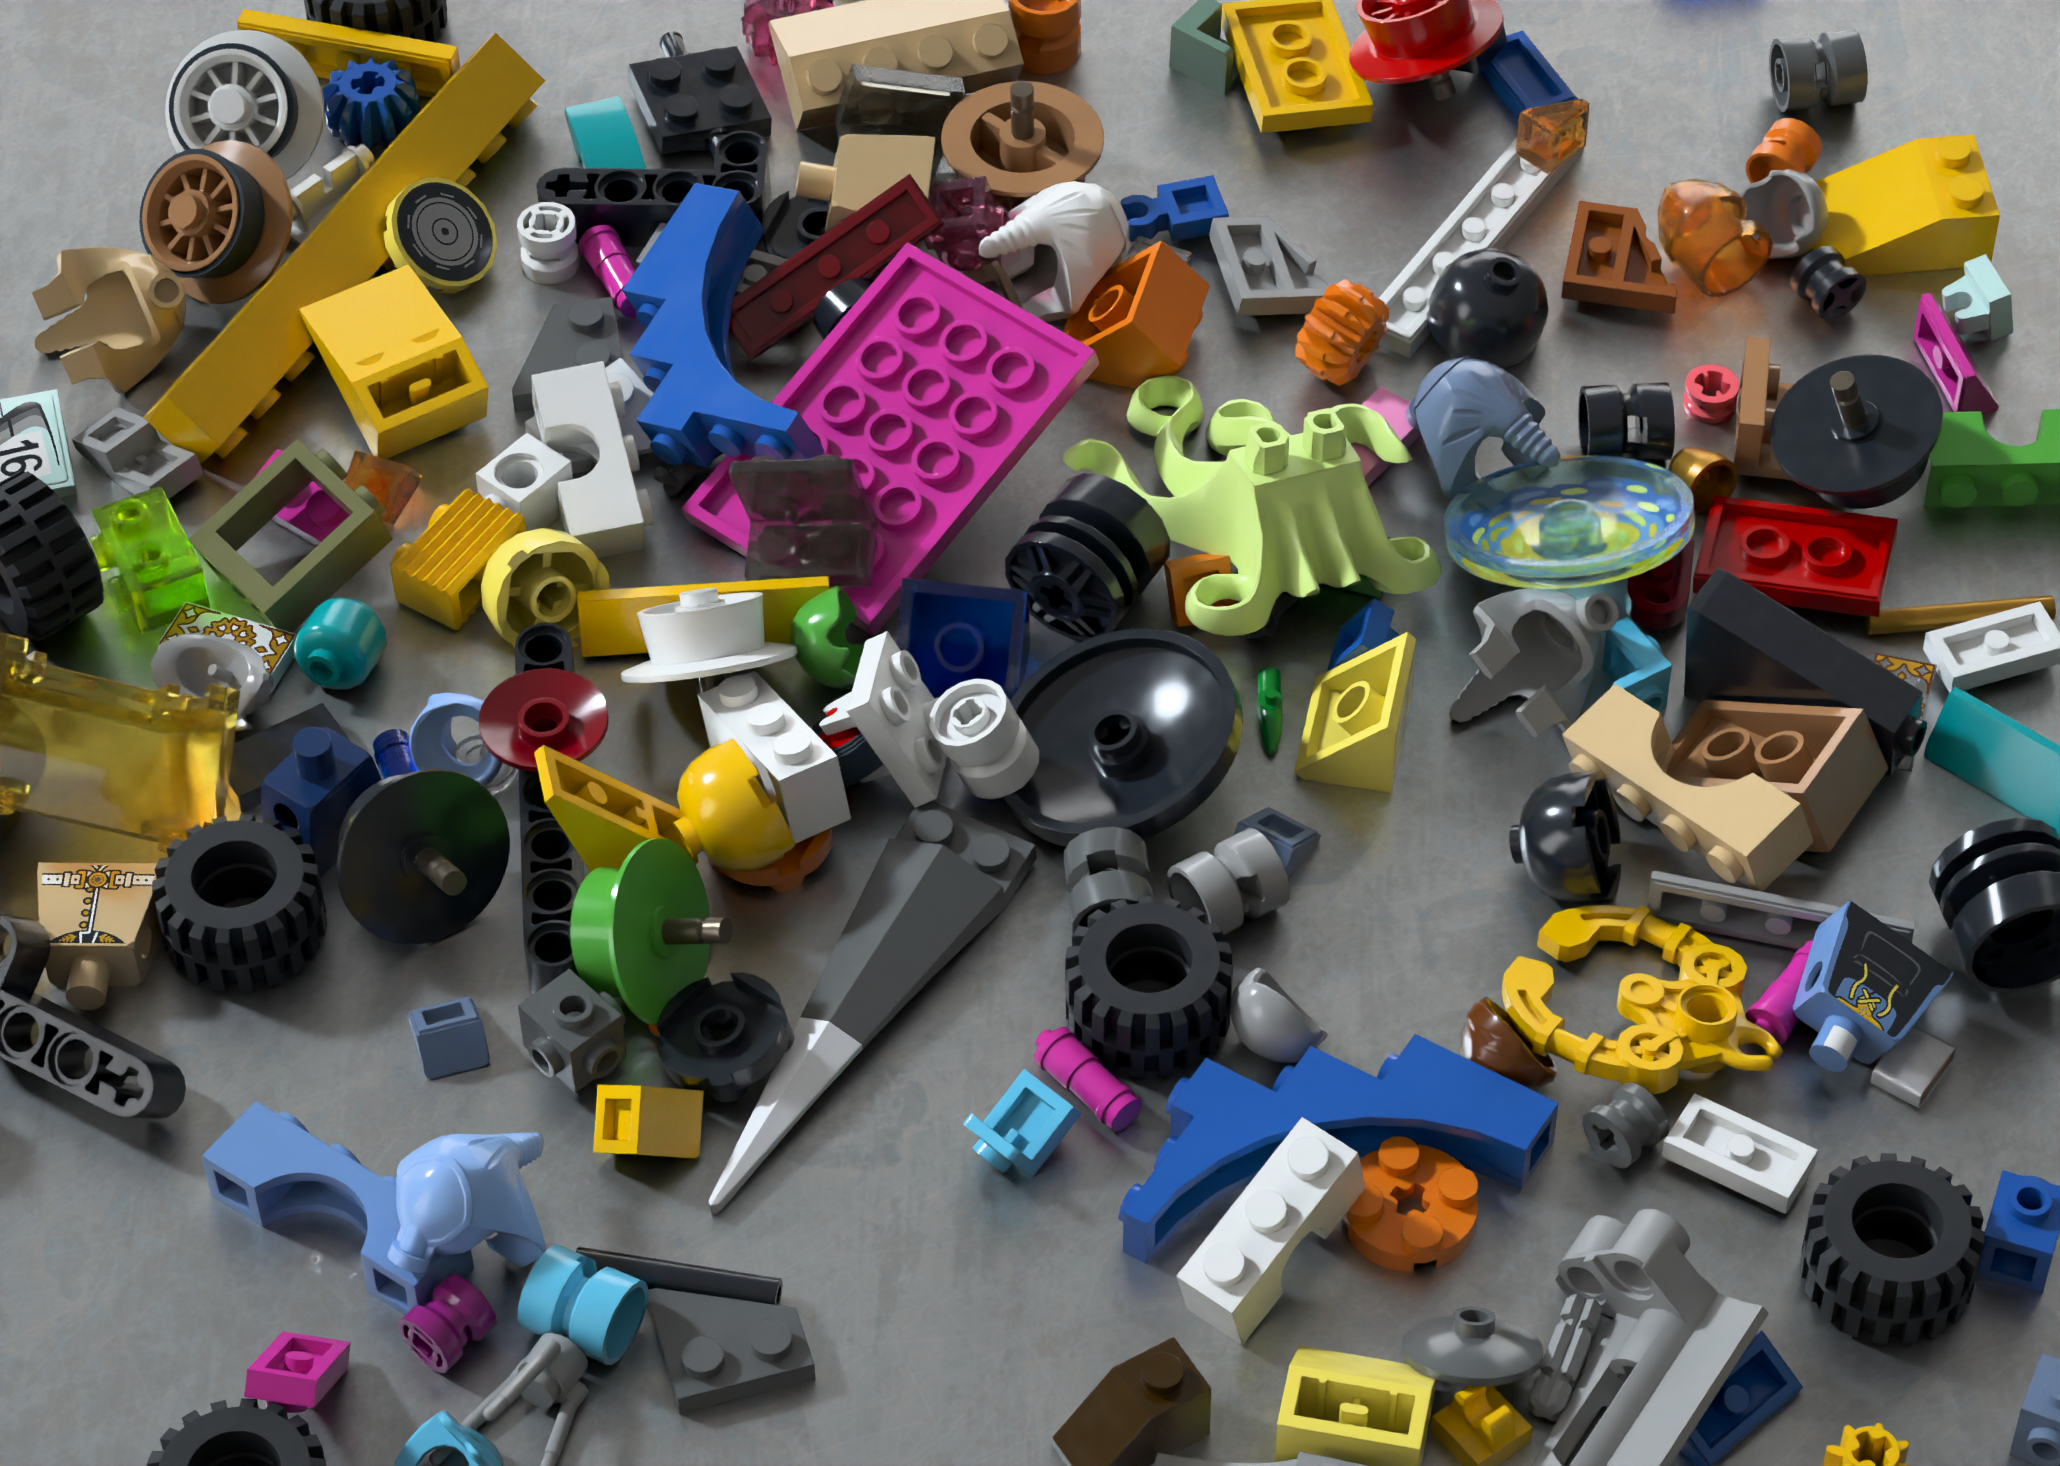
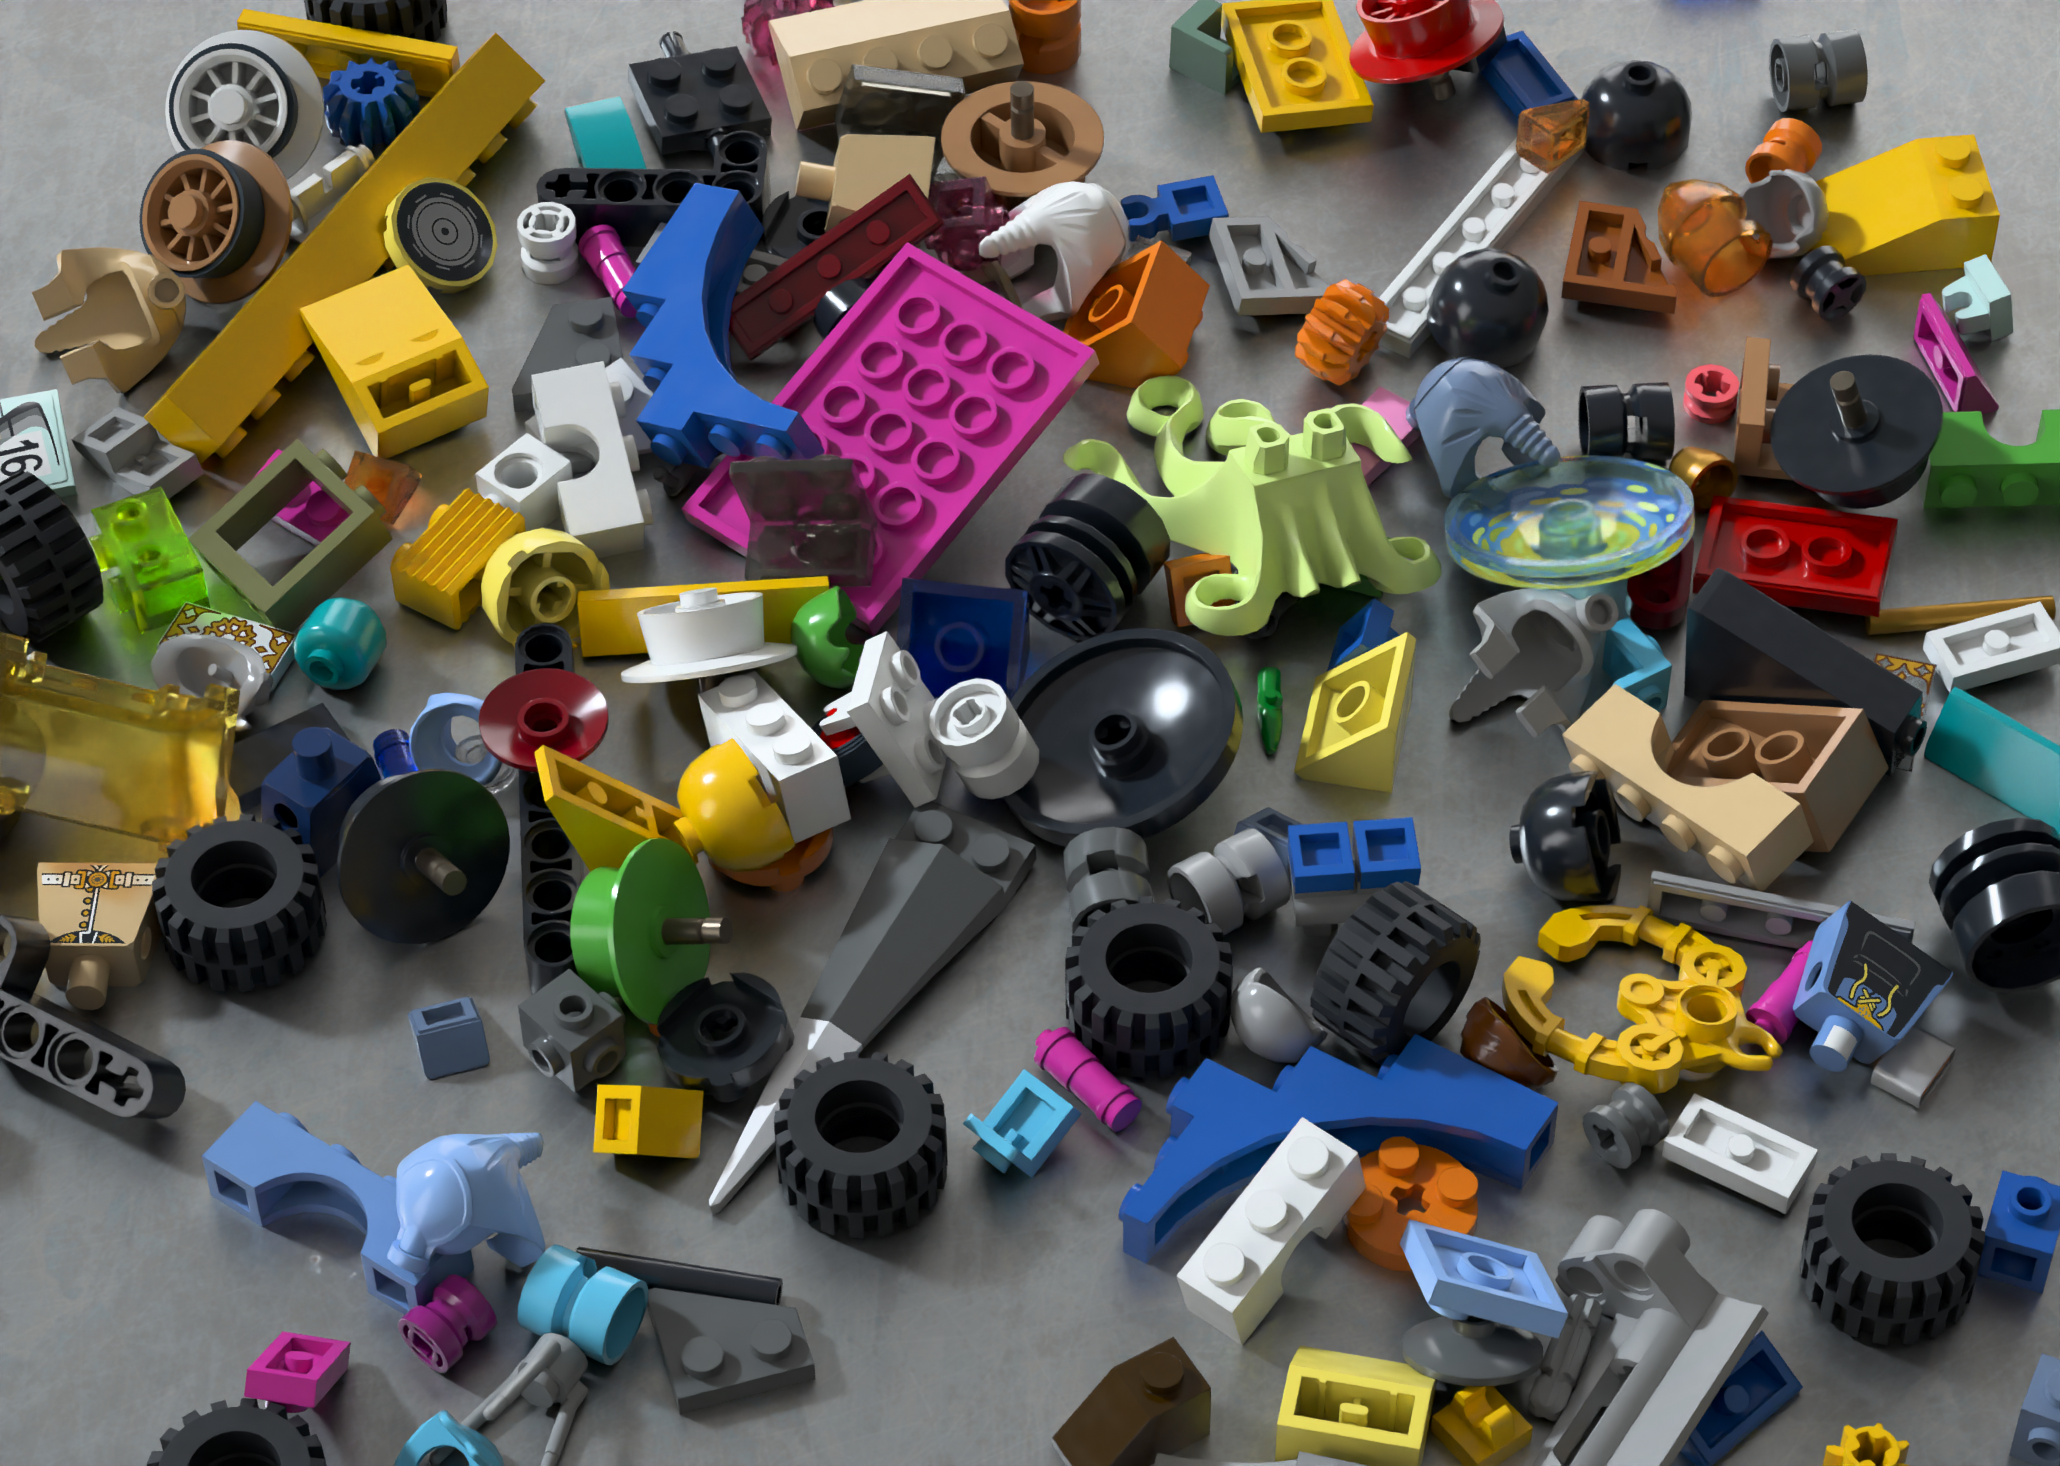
(868, 1187): none -> black tyre
(1333, 881): none -> blue hips
(1395, 971): none -> black tyre
(1482, 1279): none -> light blue plate
(1637, 115): none -> black cylinder

